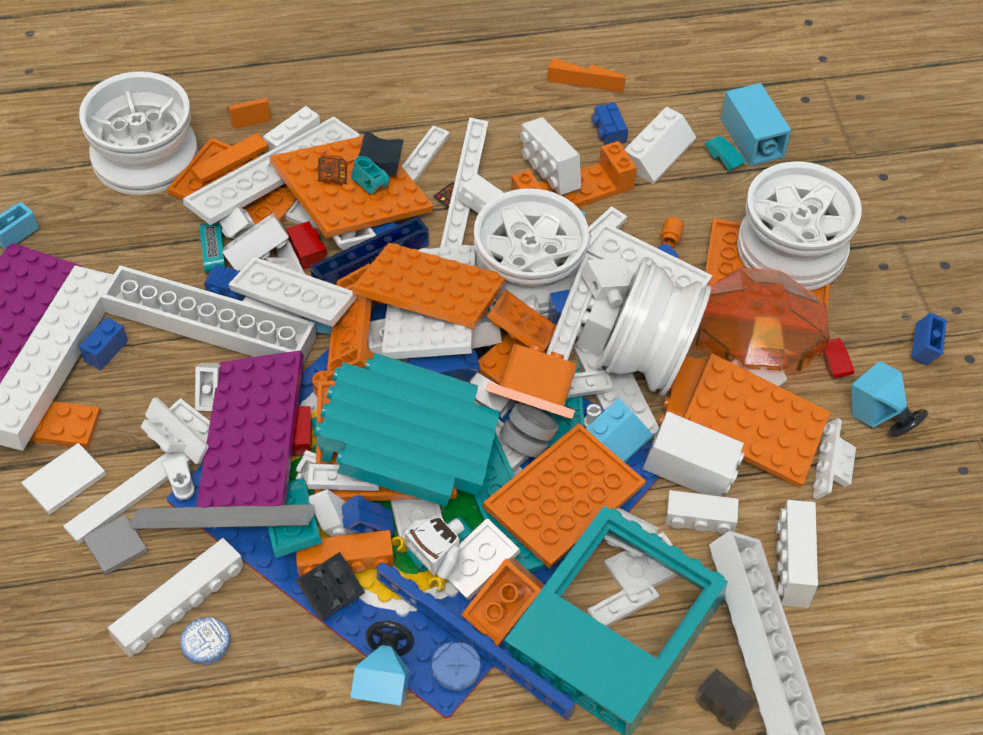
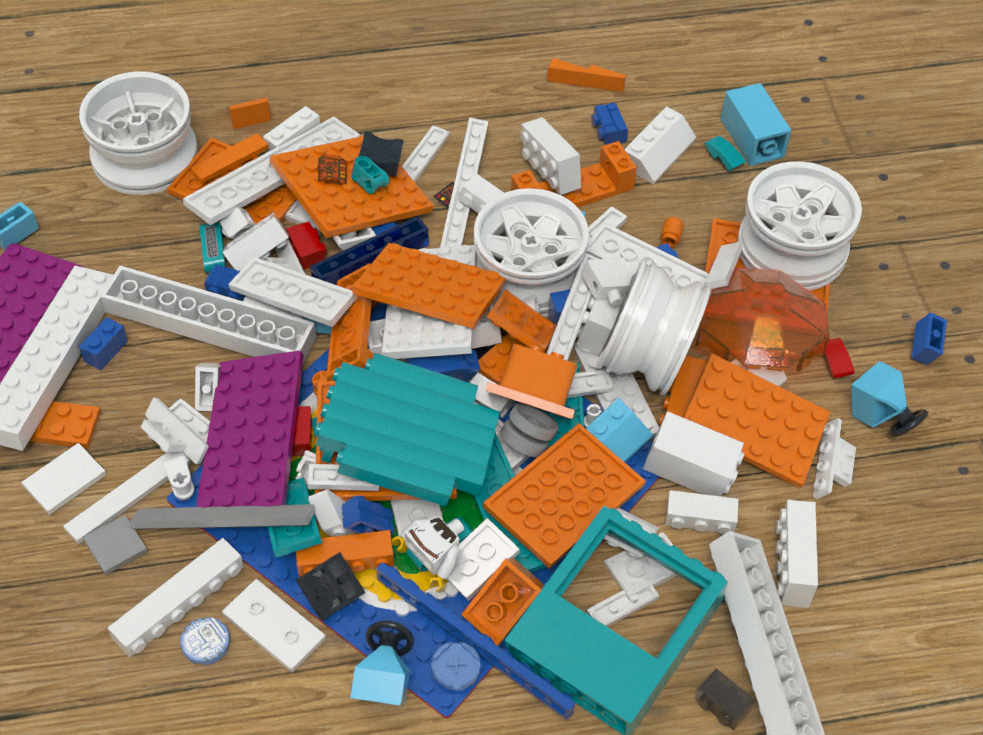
(274, 625): none -> white plate
(724, 265): none -> white tile

